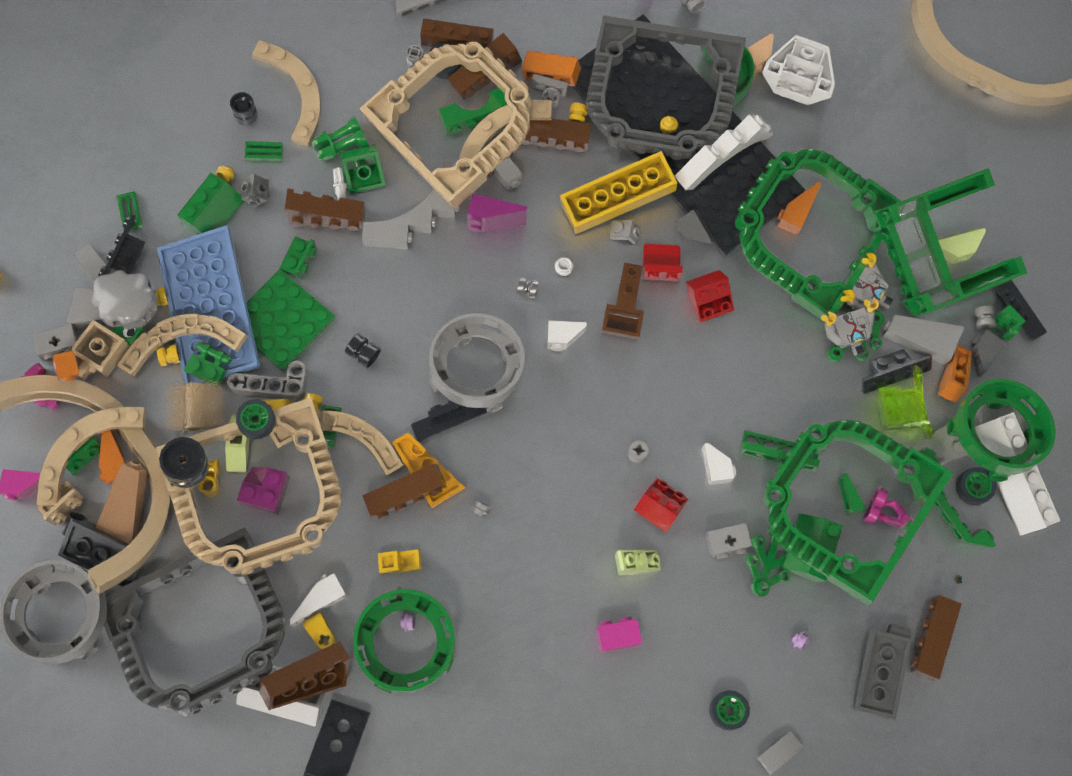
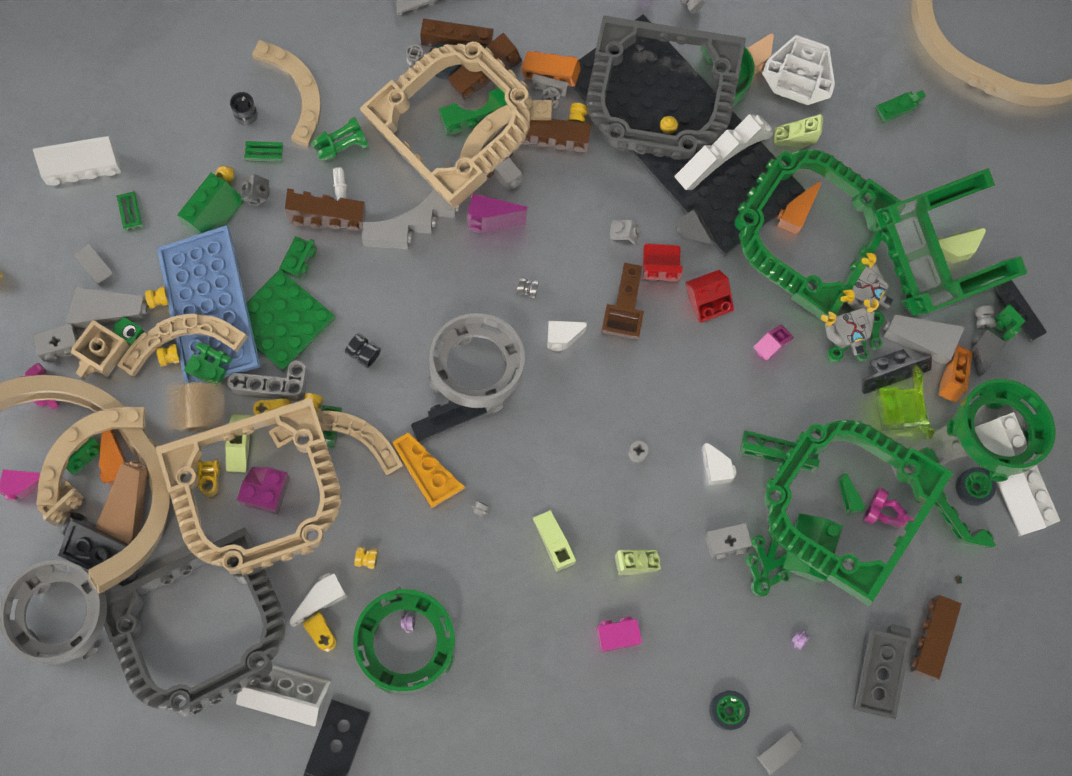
(65, 366): orange slope -> none
(77, 160): none -> white slope
(124, 299): light grey piece -> none
(126, 251): black bracket -> none
(188, 473): black wheel -> none
(249, 411): wheel -> none
(306, 677): reddish brown wedge -> none
(362, 169): green slope -> none
(366, 557): none -> yellow wheel
(399, 561): yellow slope -> none
(404, 491): reddish brown brick -> none
(554, 541): none -> yellowish green slope
(563, 266): white plate -> none
(618, 192): yellow brick -> none
(661, 504): red slope -> none
(773, 342): none -> slope
(799, 133): none -> yellowish green slope
(899, 105): none -> green hinge

